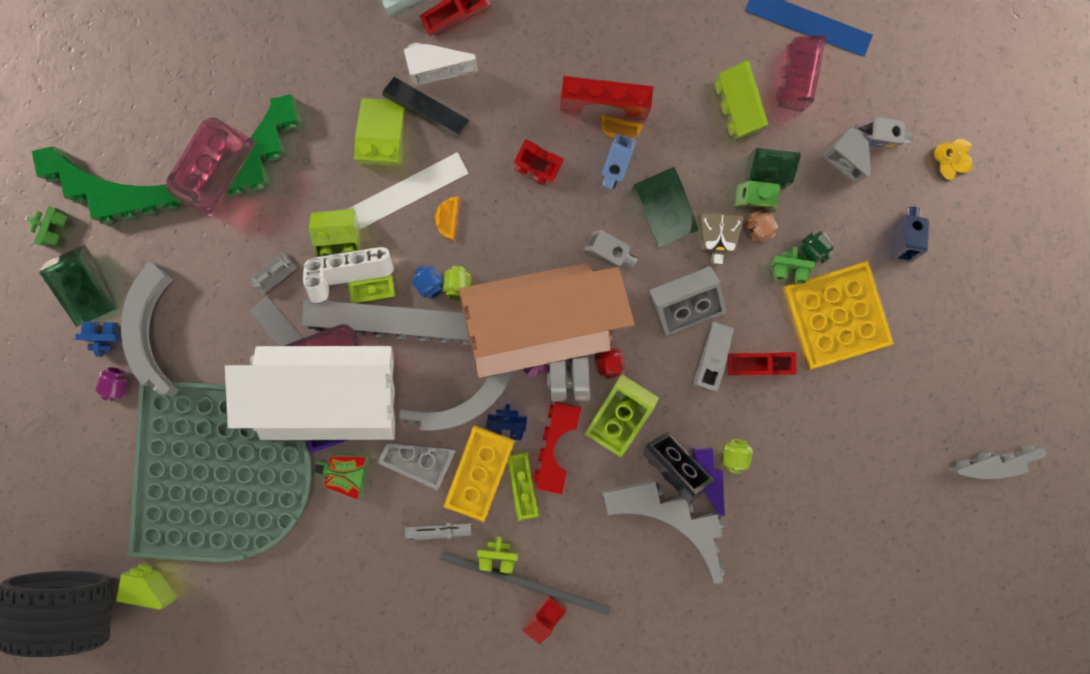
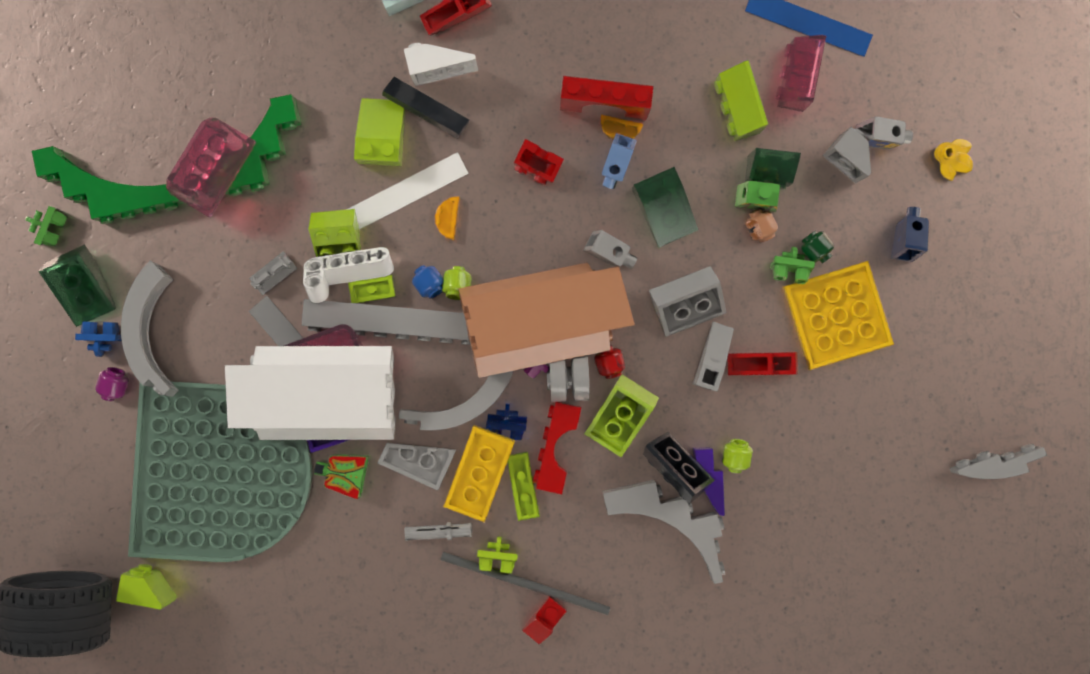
(719, 234): dark tan torso -> none

